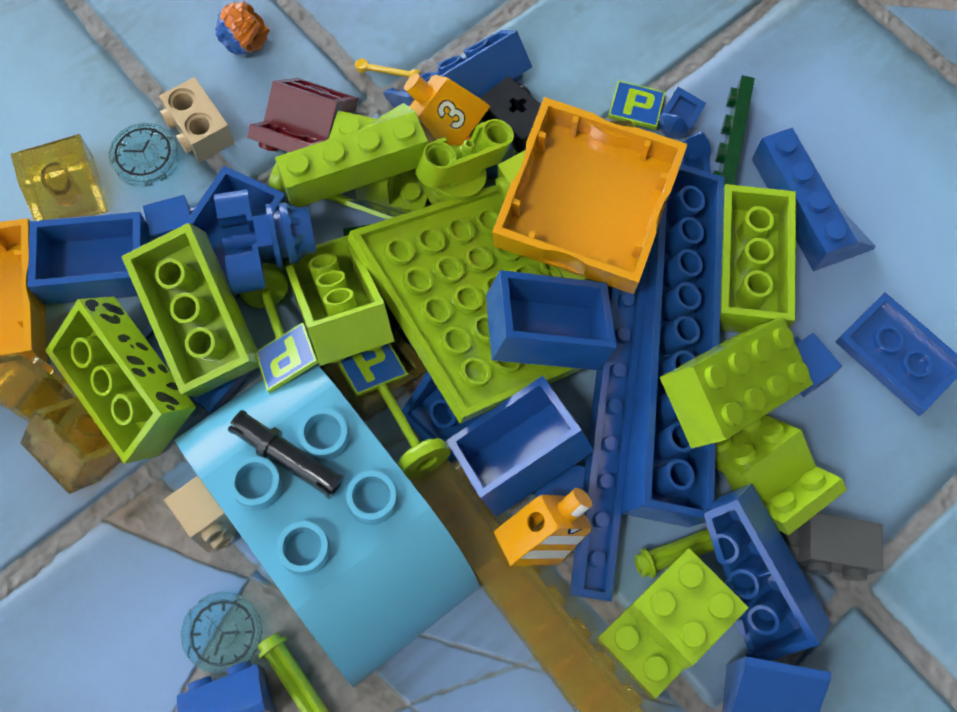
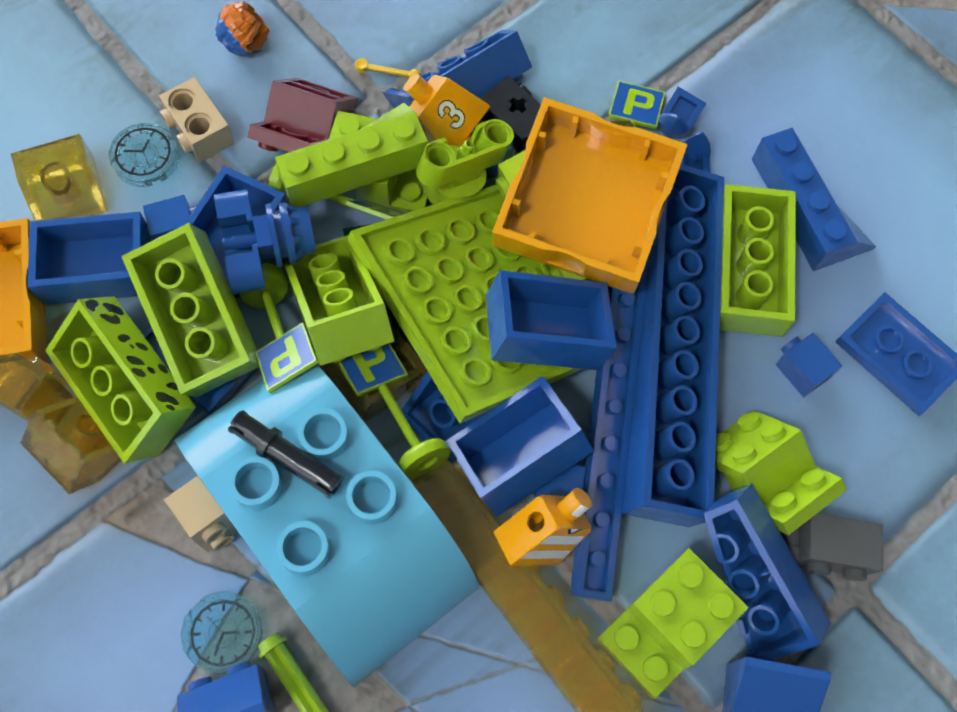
(657, 559): lime axle -> none
(734, 128): dark green plate -> none
(736, 382): lime brick -> none

